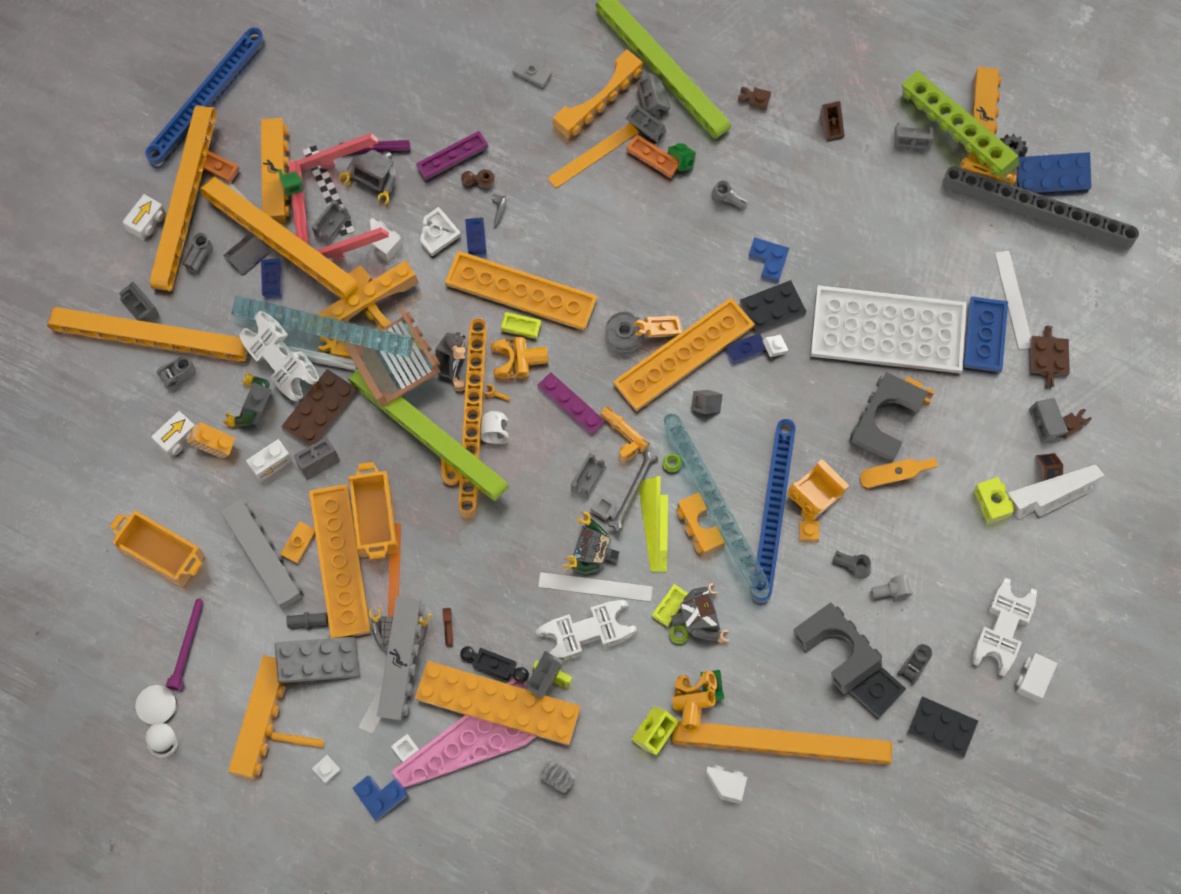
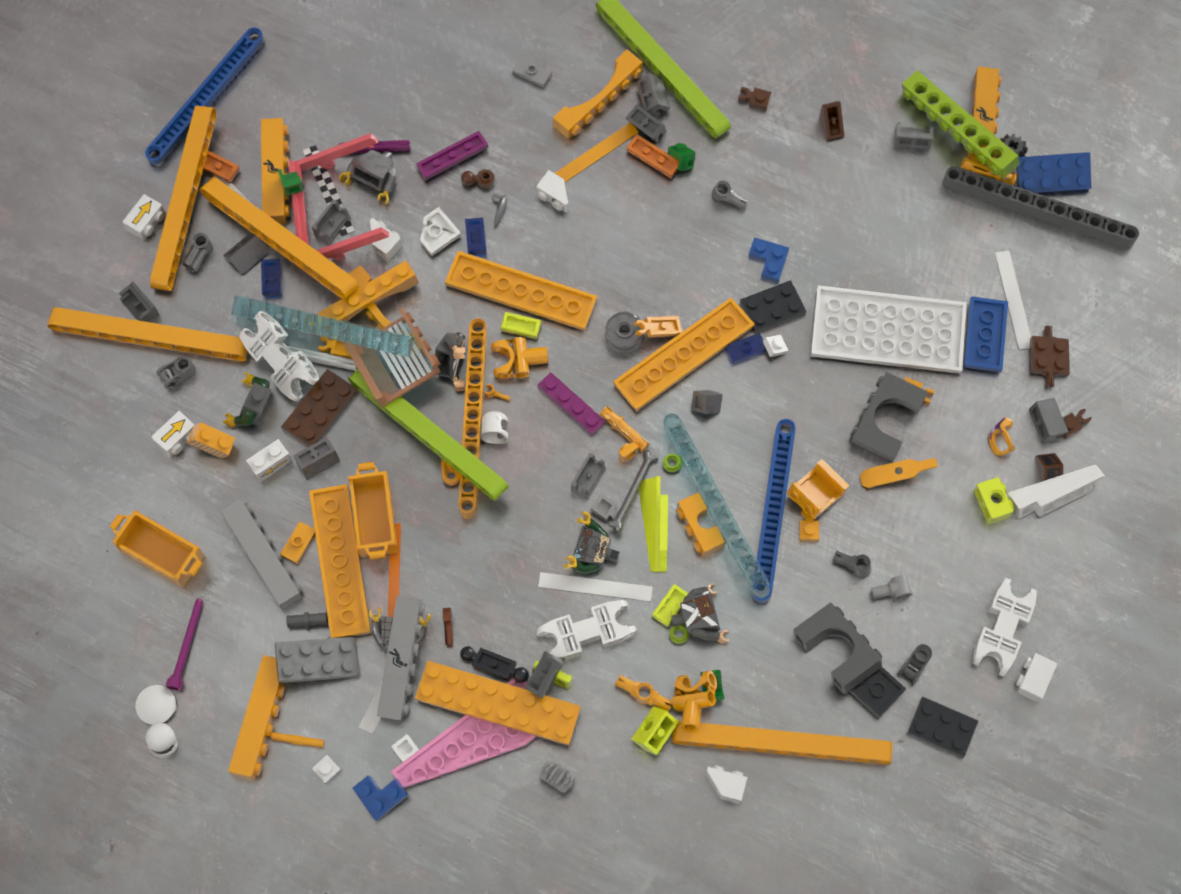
(553, 190): none -> white slope
(634, 689): none -> light orange pin
(1001, 427): none -> light orange piece

